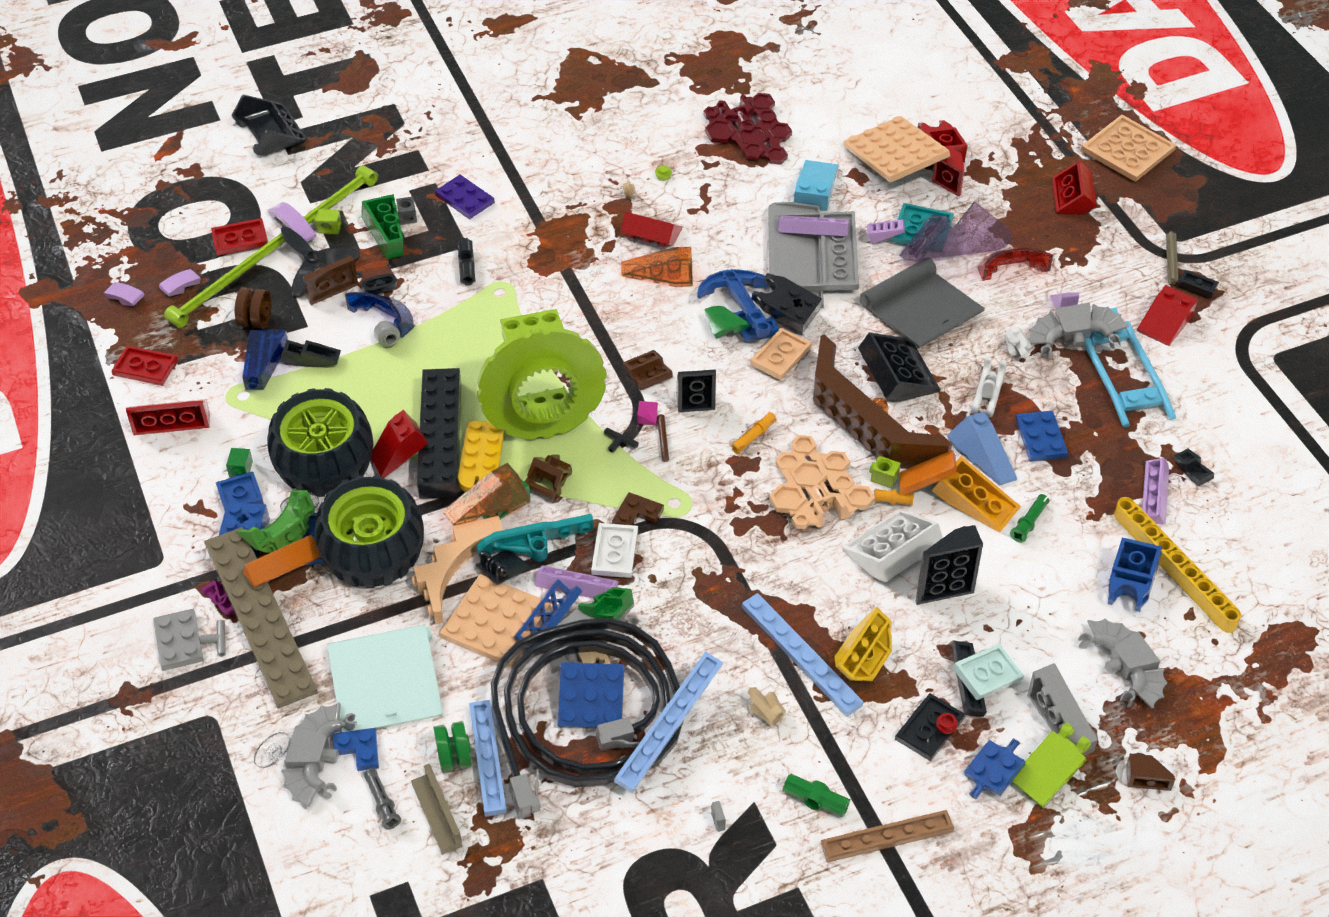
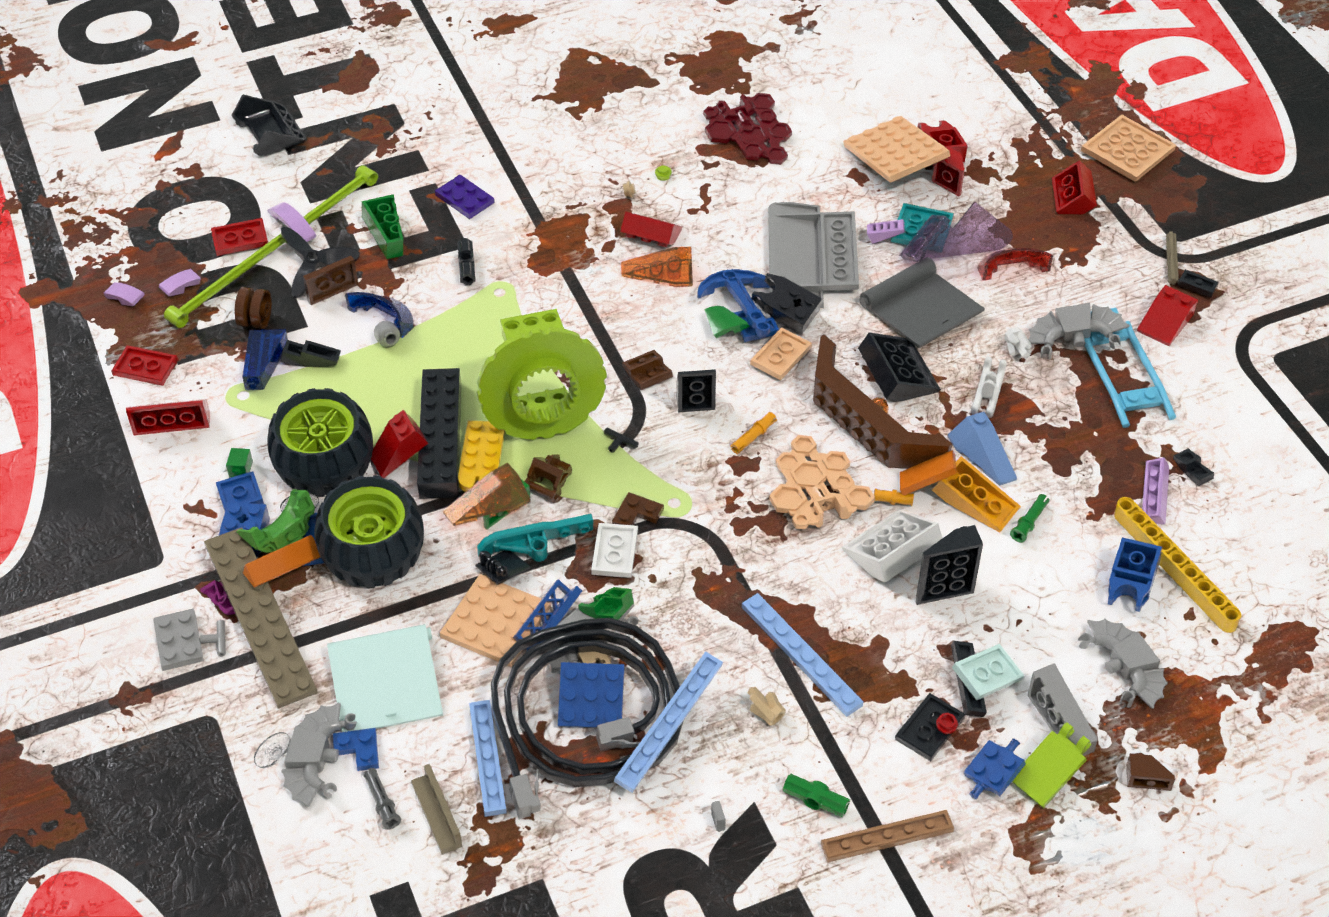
(328, 221): lime brick -> none
(379, 284): black plate -> none
(406, 210): dark grey brick -> none
(448, 558): light nougat arch -> none
(454, 746): green wheel -> none
(588, 584): lavender slope -> none
(647, 413): dark pink slope -> none
(663, 438): reddish brown bar -> none
(813, 225): lavender slope -> none
(816, 183): medium azure slope -> none
(866, 647): yellow wedge -> none
(884, 471): lime brick -> none
(1041, 436): blue plate -> none
(1065, 299): lavender slope -> none

